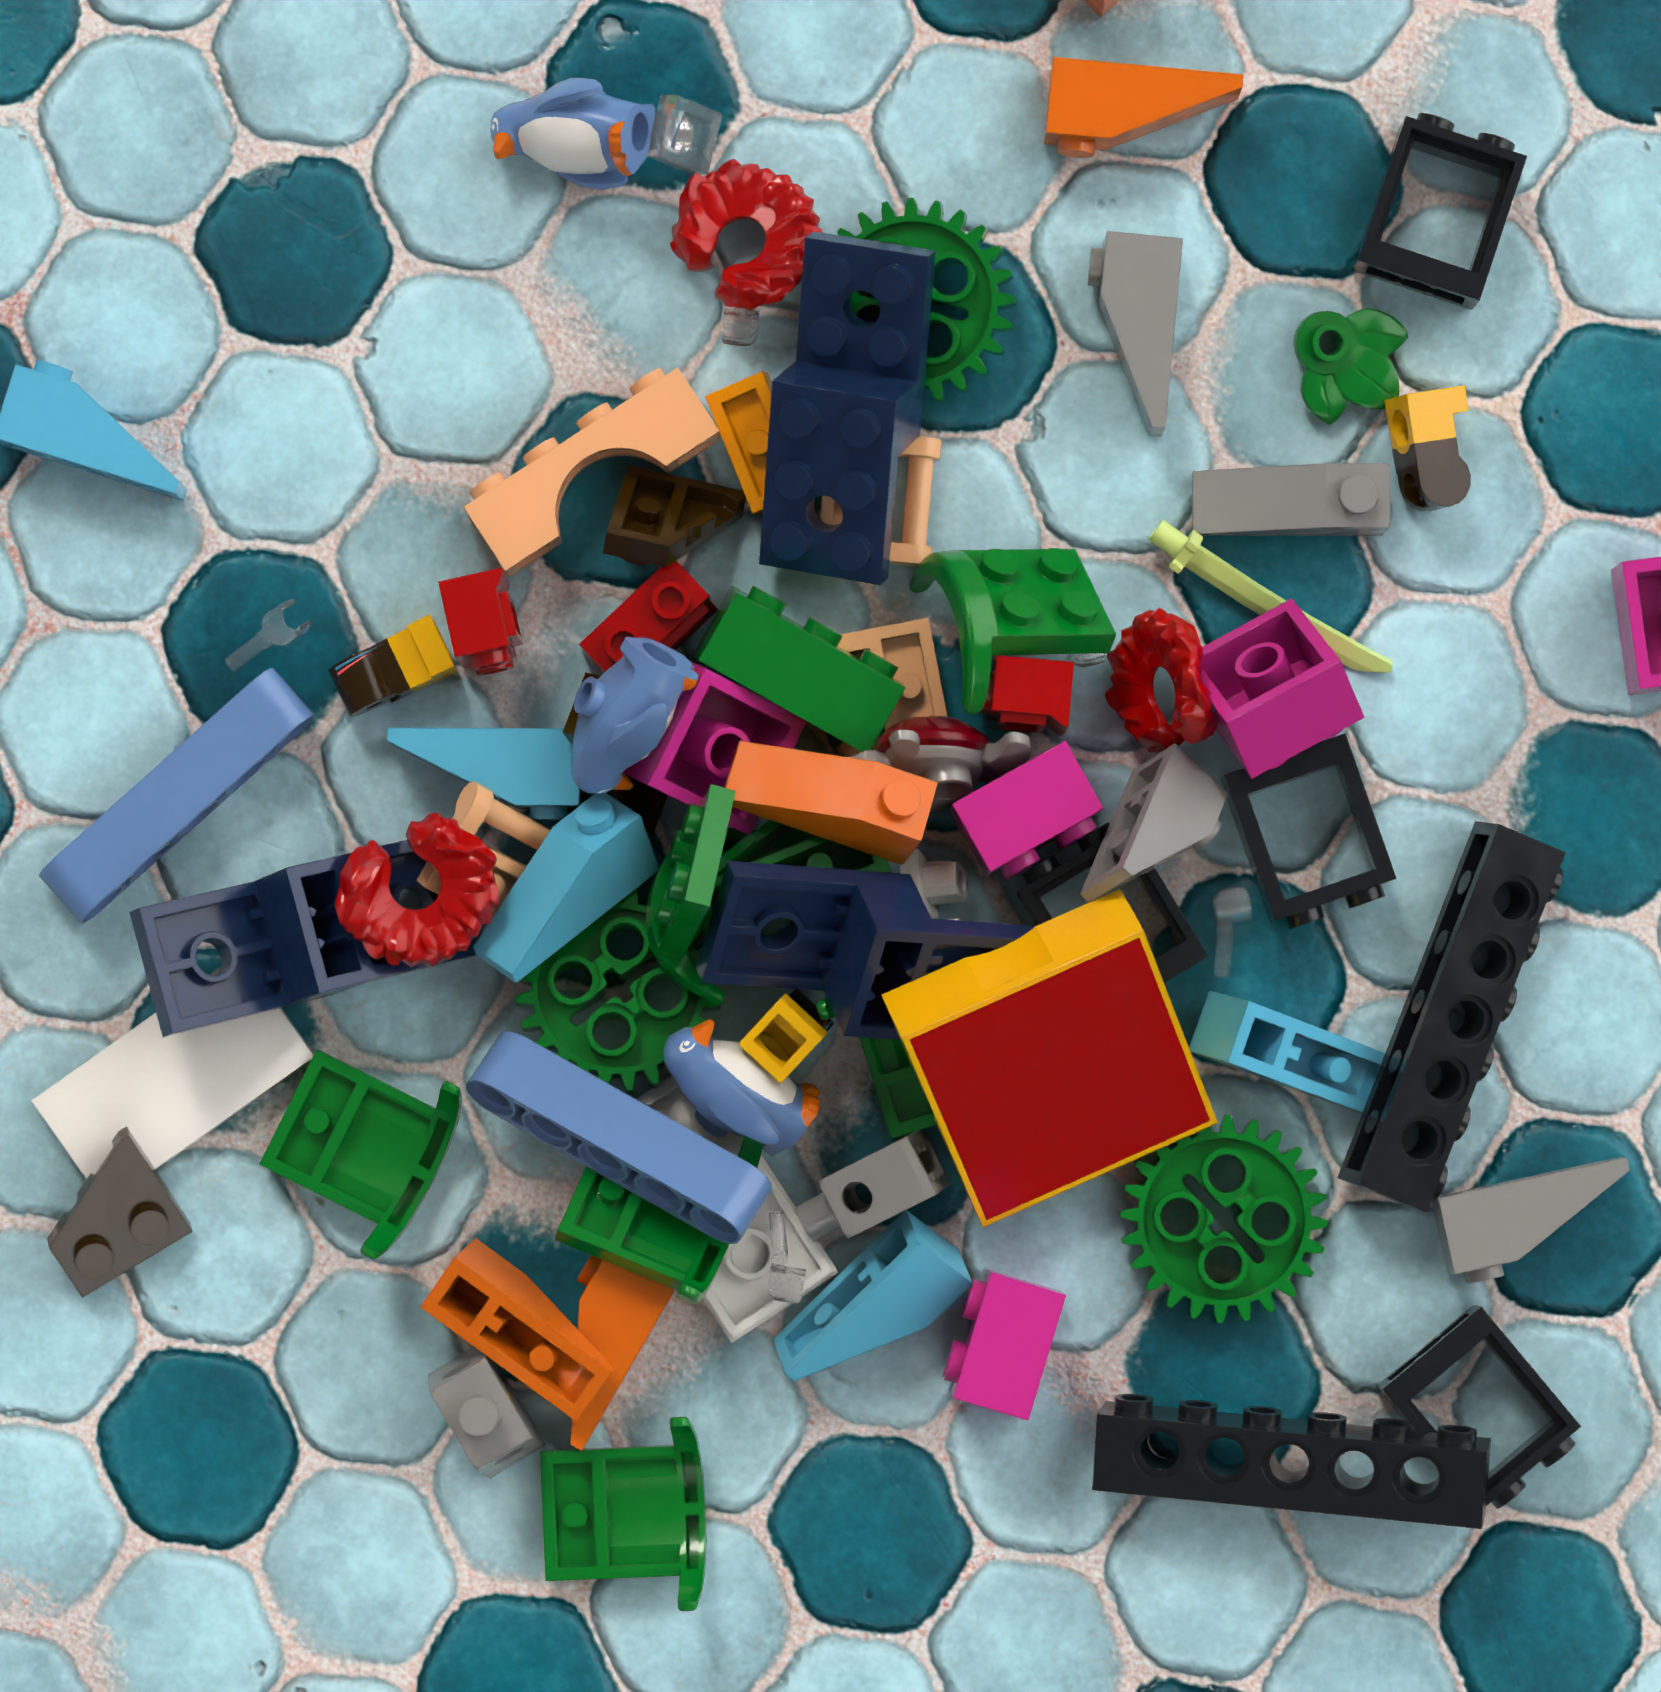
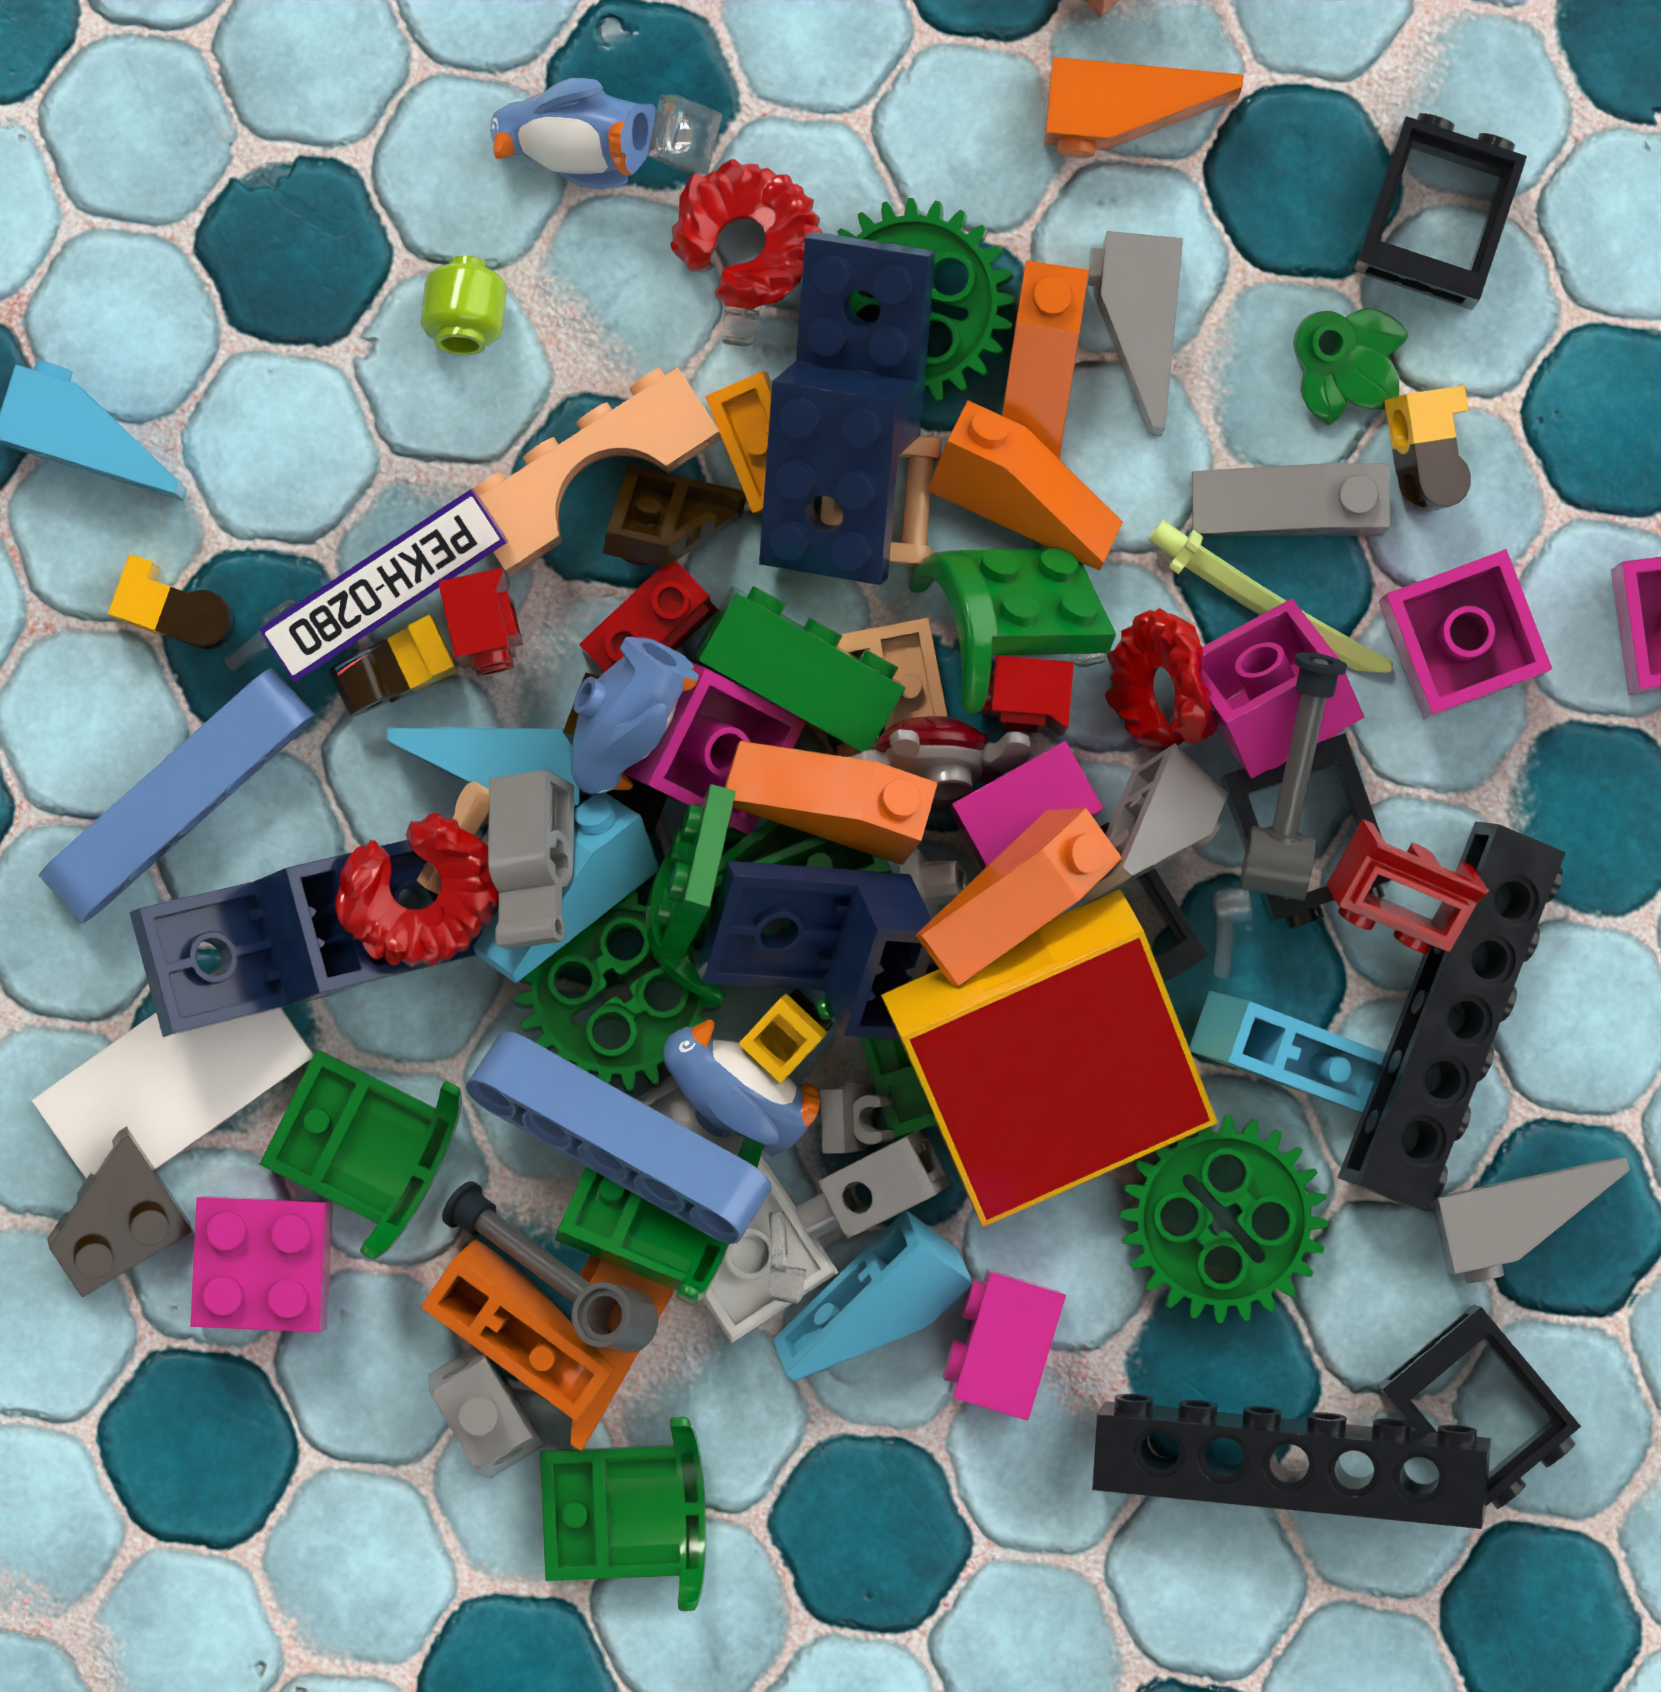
(191, 618): none -> leg
(261, 1264): none -> dark pink brick
(383, 585): none -> tile
(463, 306): none -> lime head
(530, 855): none -> light grey piece
(591, 1301): none -> dark grey piece
(850, 1118): none -> light grey tile
(1019, 892): none -> orange slope
(1020, 484): none -> orange slope
(1045, 350): none -> orange slope
(1279, 857): none -> dark grey piece
(1417, 869): none -> red window
(1465, 634): none -> dark pink brick

